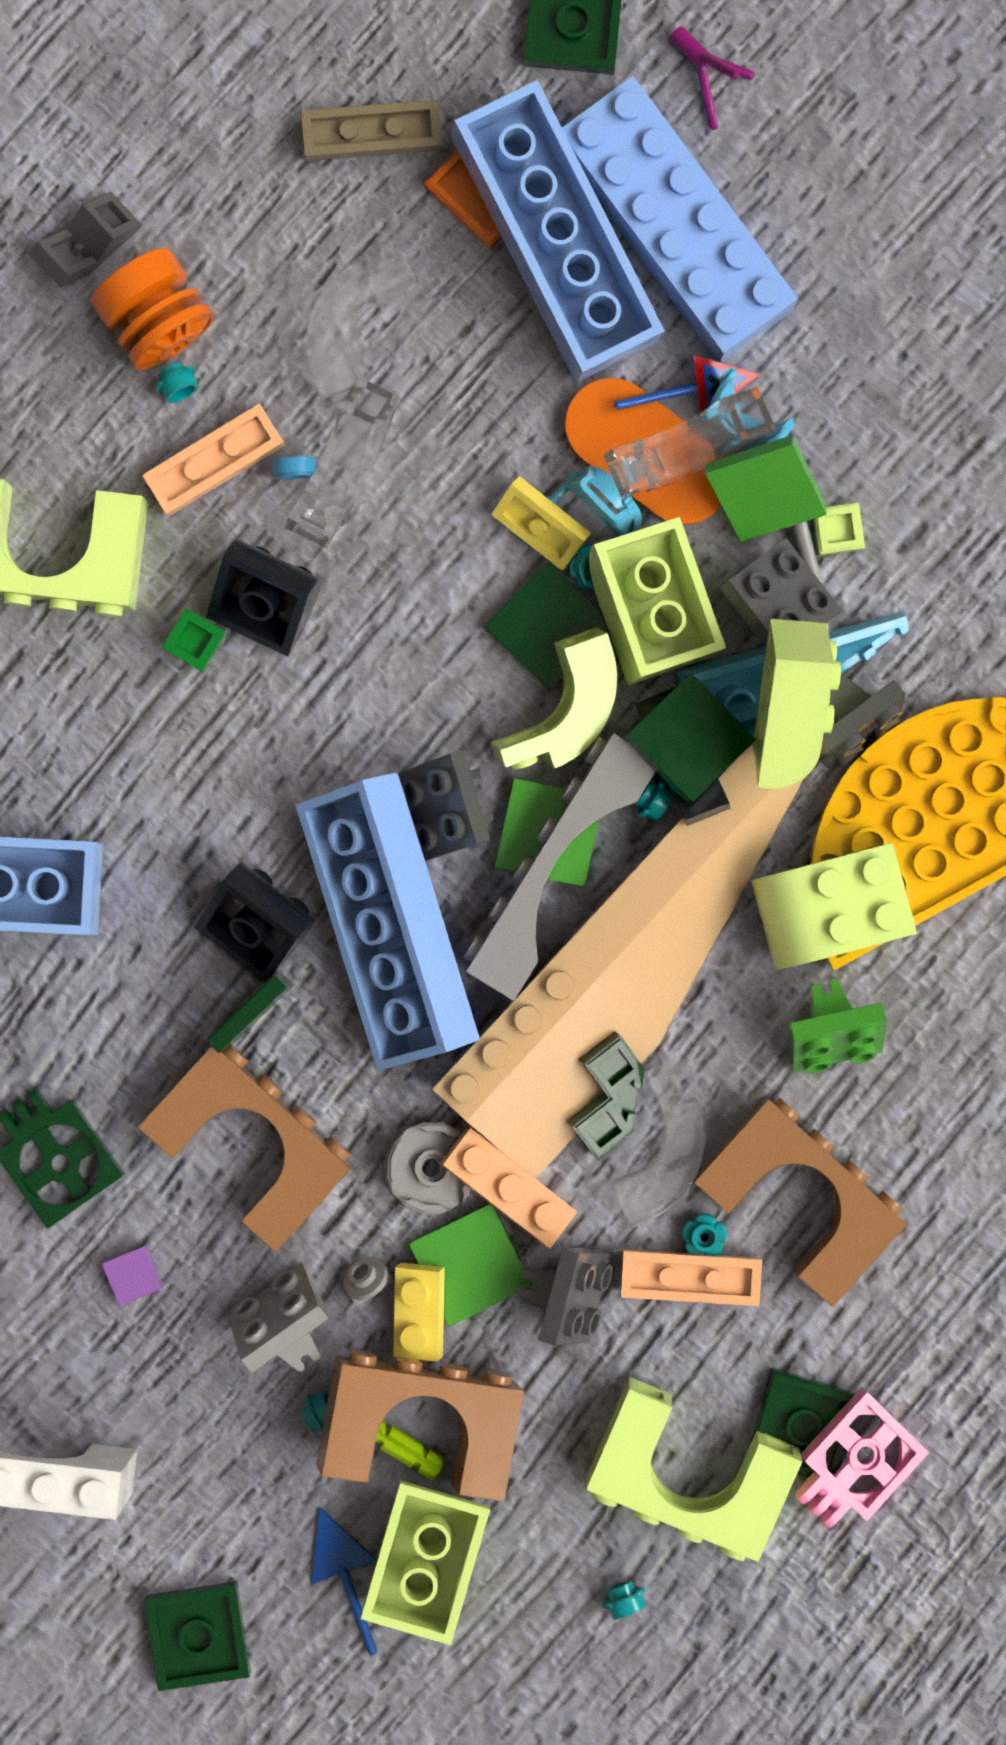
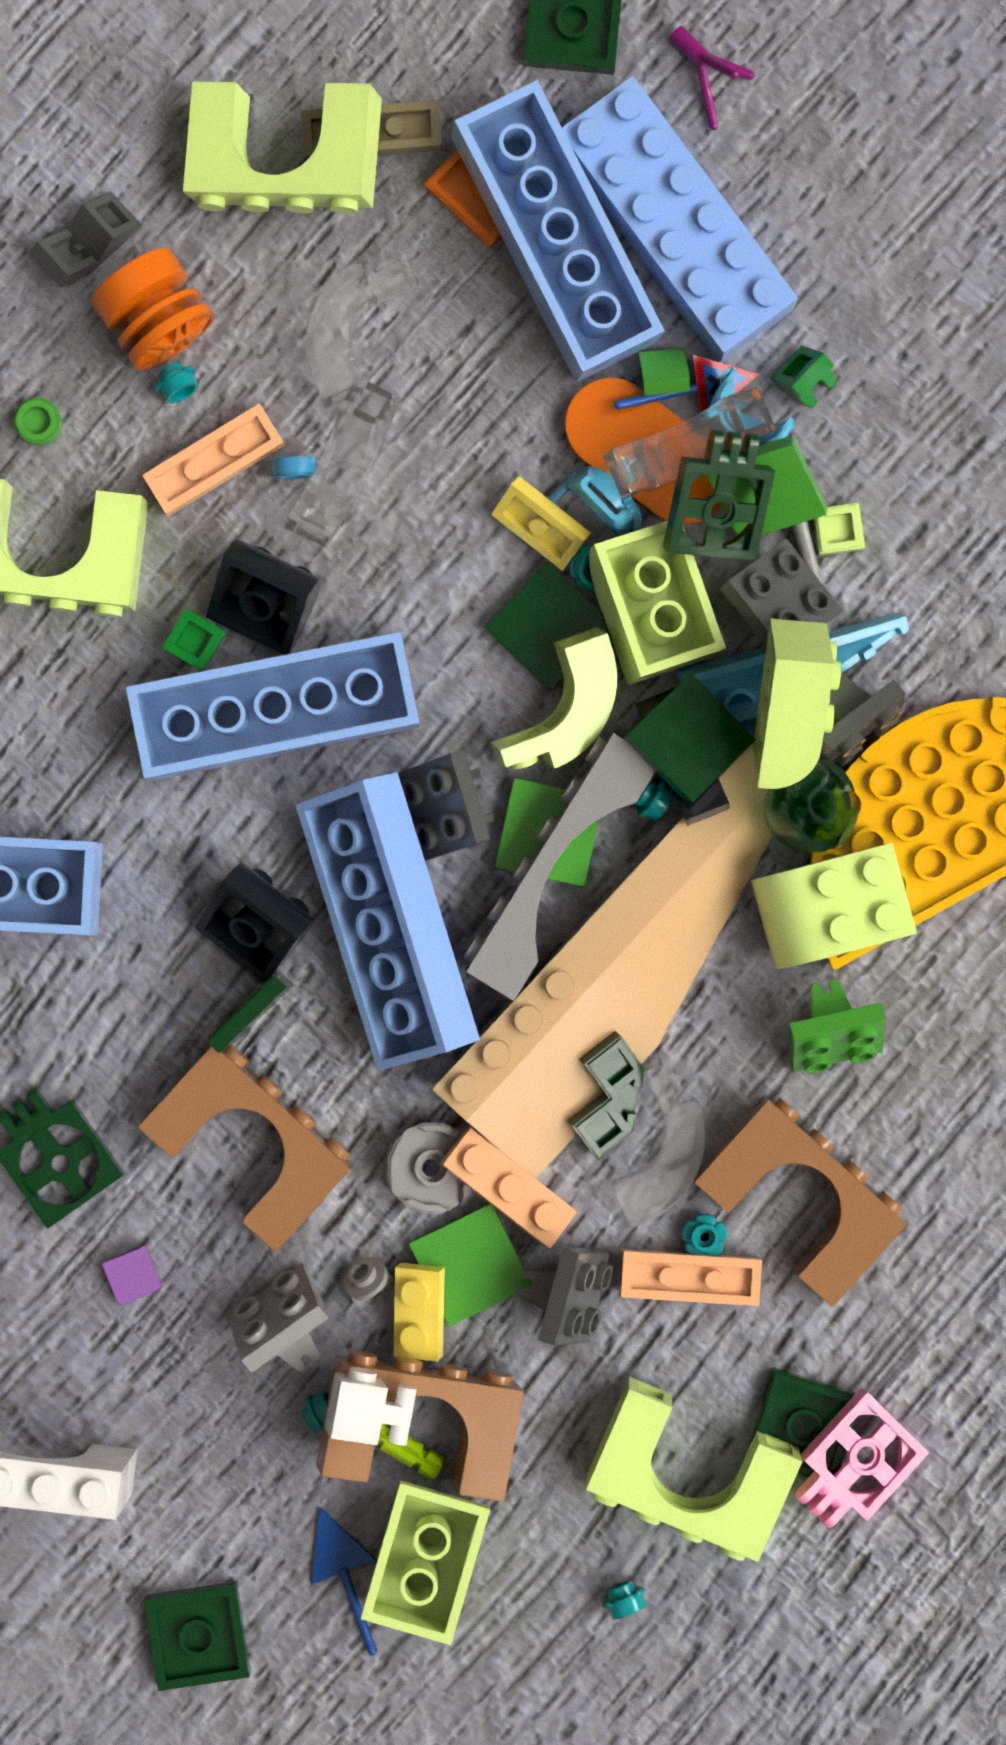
(38, 421): none -> bright green tile
(273, 707): none -> light blue brick
(335, 175): none -> yellowish green arch
(360, 1408): none -> white brick
(664, 371): none -> bright green tile
(727, 465): none -> dark green piece
(802, 373): none -> green tile
(814, 811): none -> clear green cylinder

